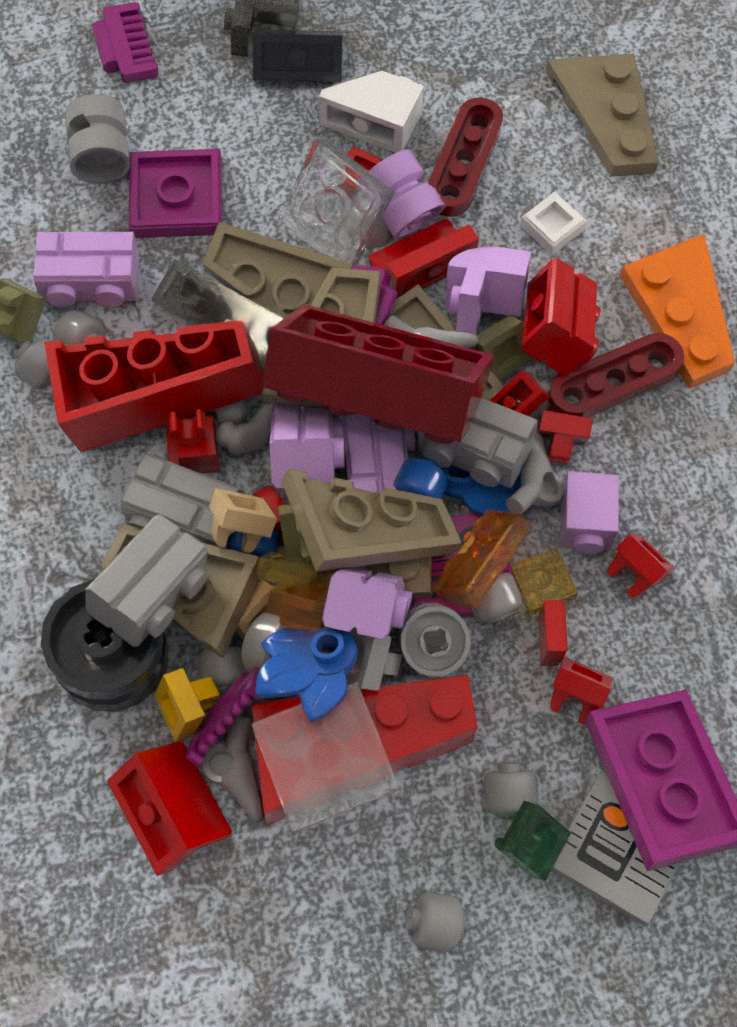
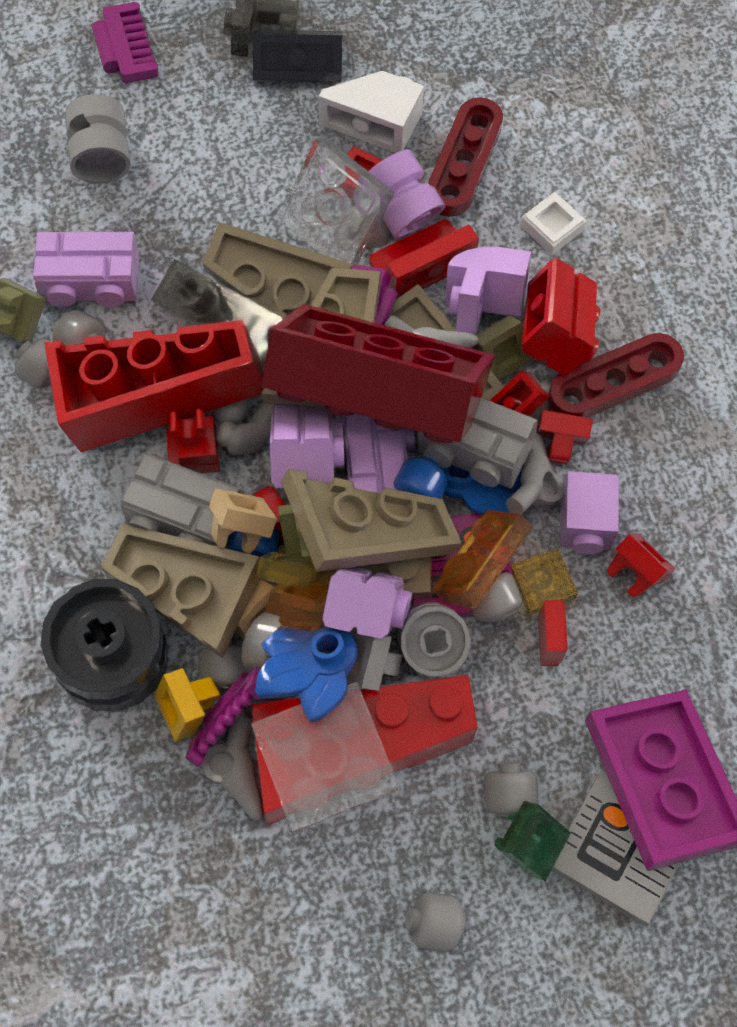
(147, 581): light grey brick -> none
(168, 805): red panel -> none
(175, 193): magenta tile -> none
(582, 683): red tile -> none
(612, 109): dark tan wing -> none
(683, 301): orange wing -> none

